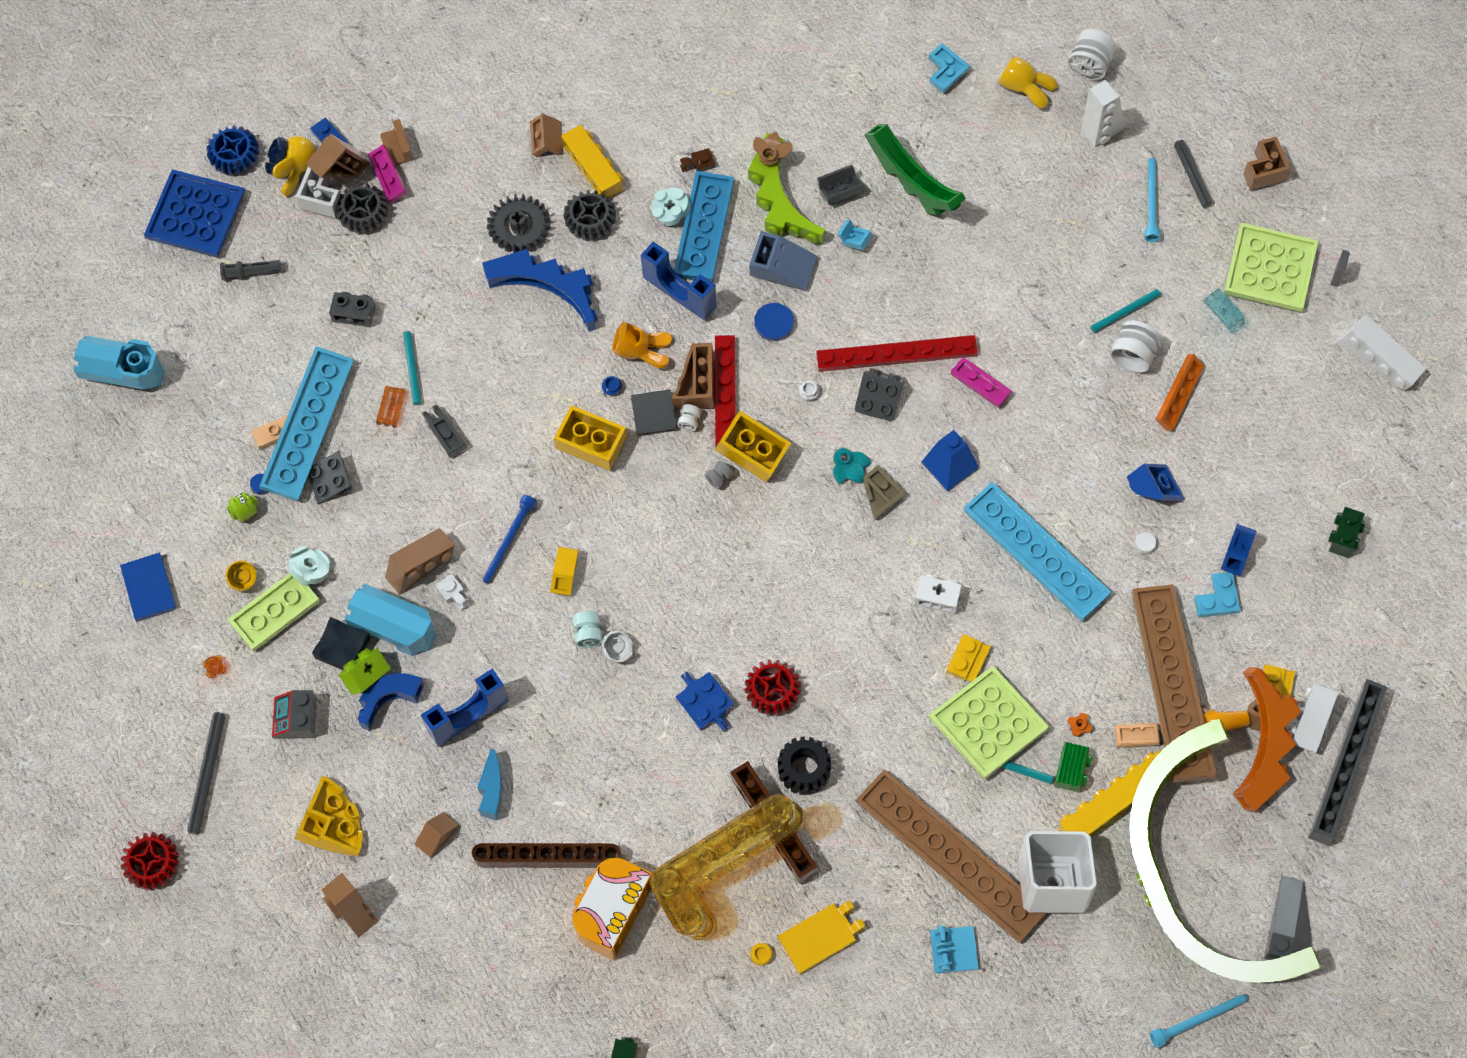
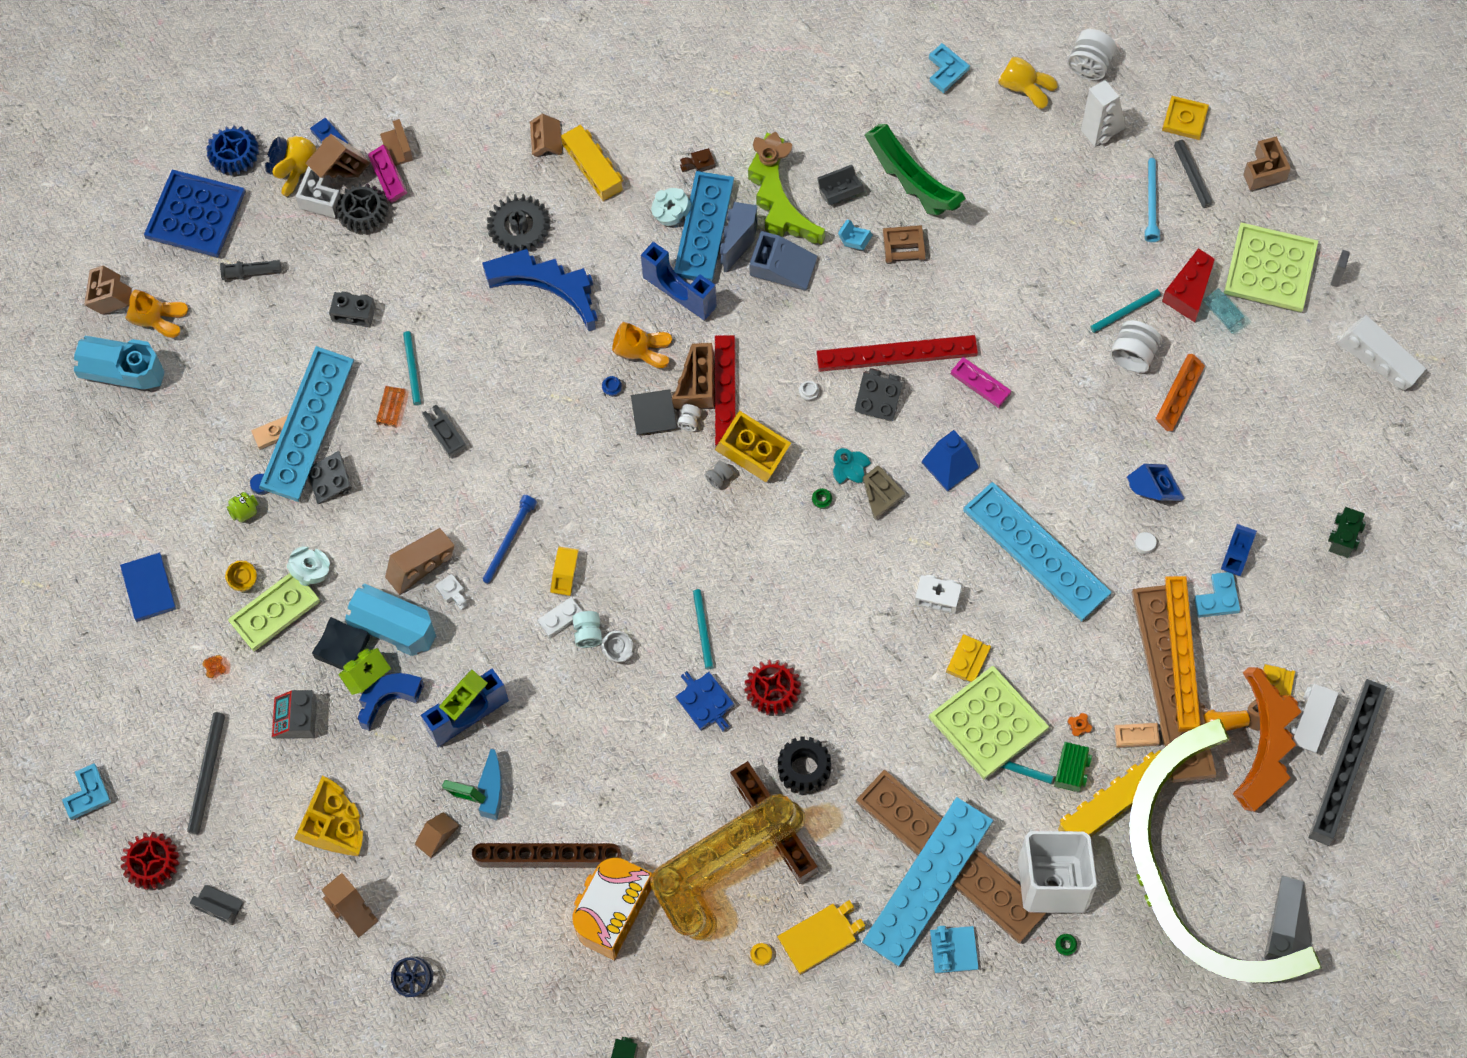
(92, 795): none -> medium azure plate
(105, 291): none -> medium nougat brick
(147, 312): none -> light orange piece
(217, 904): none -> dark grey panel
(411, 976): none -> dark blue wheel
(463, 694): none -> lime brick
(463, 792): none -> green tile
(559, 617): none -> white plate
(590, 438): yellow brick -> none
(593, 206): dark grey gear -> none
(703, 629): none -> teal bar
(739, 233): none -> sand blue slope
(773, 321): blue tile -> none
(821, 493): none -> green plate
(903, 238): none -> medium nougat plate
(927, 881): none -> medium azure plate
(1066, 938): none -> green plate
(1160, 1036): medium azure piece -> none
(1182, 653): none -> light orange tile
(1185, 117): none -> yellow tile
(1189, 285): none -> red wedge

